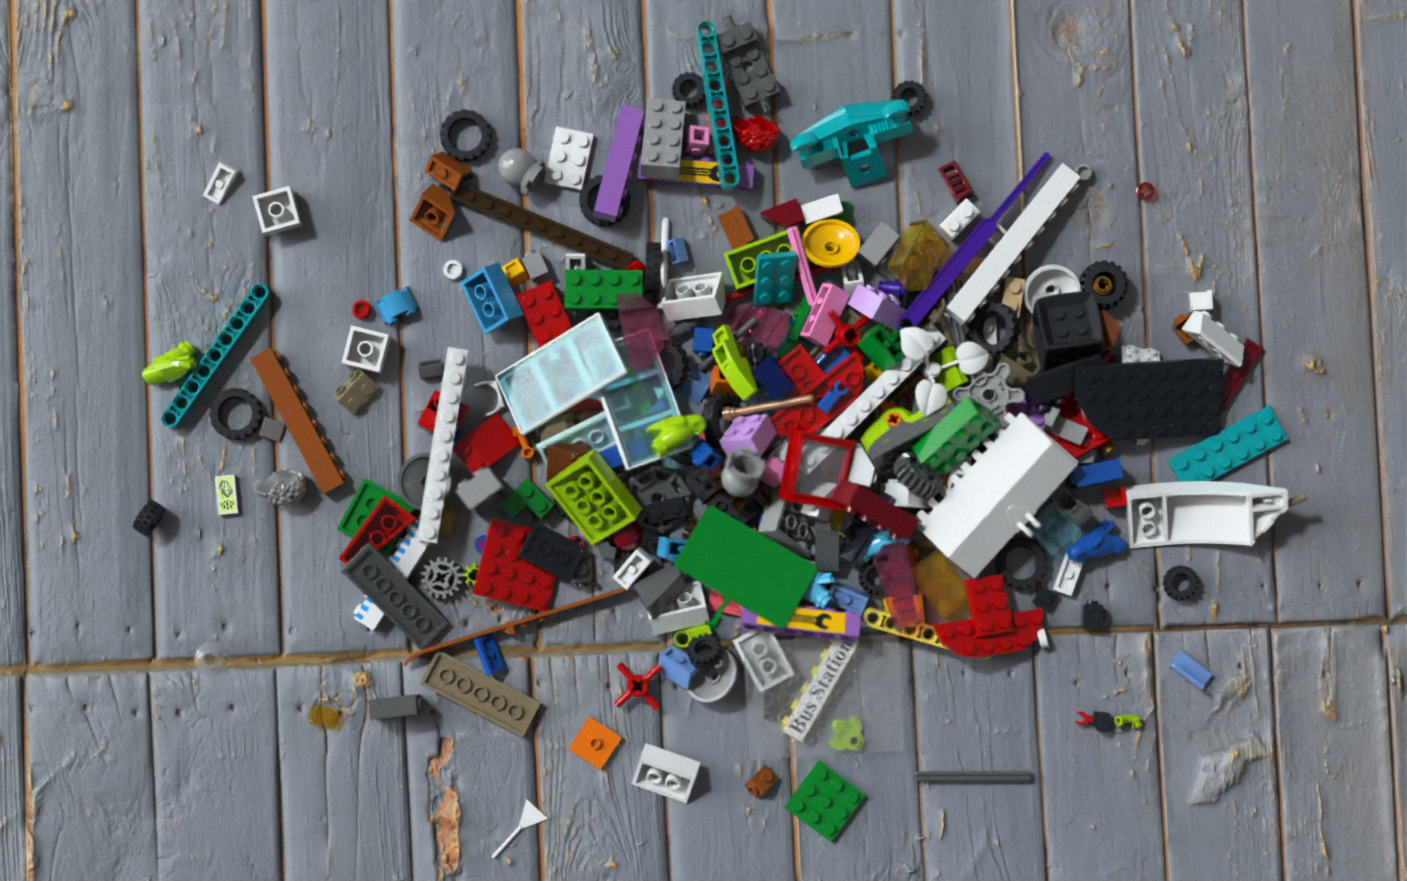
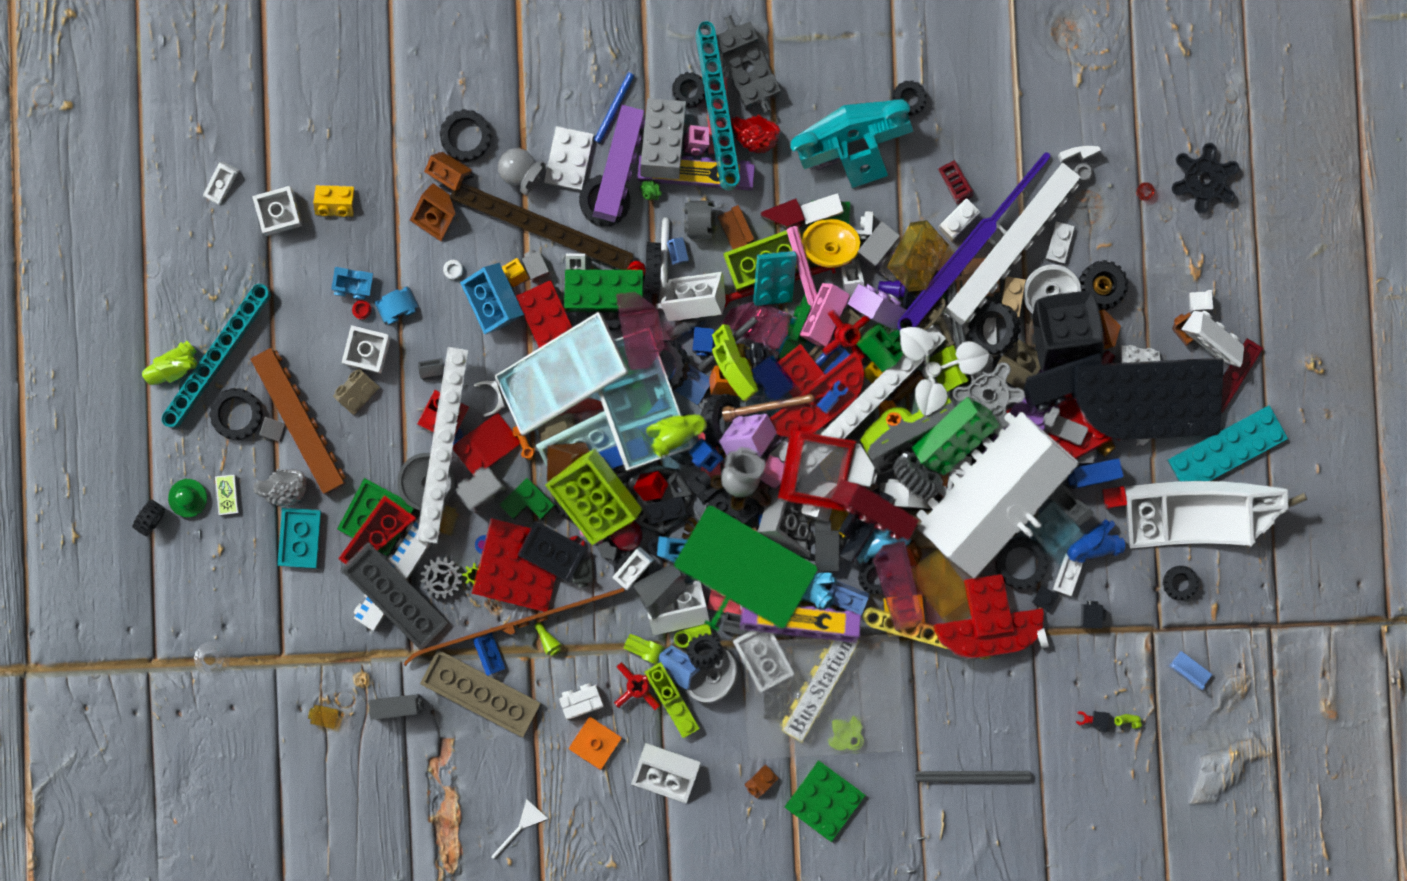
(187, 498): none -> green plate
(299, 538): none -> teal plate
(333, 200): none -> yellow bracket
(351, 282): none -> dark azure cylinder
(550, 643): none -> lime cone
(581, 702): none -> white brick
(614, 107): none -> blue bar
(647, 650): none -> lime piece
(650, 190): none -> bright green plant
(650, 485): none -> red panel
(671, 700): none -> lime slope
(701, 220): none -> dark grey brick
(732, 624): none -> dark grey piece
(866, 223): none -> white bracket
(1060, 242): none -> white plate
(1083, 152): none -> white slope
(1205, 165): none -> black plate

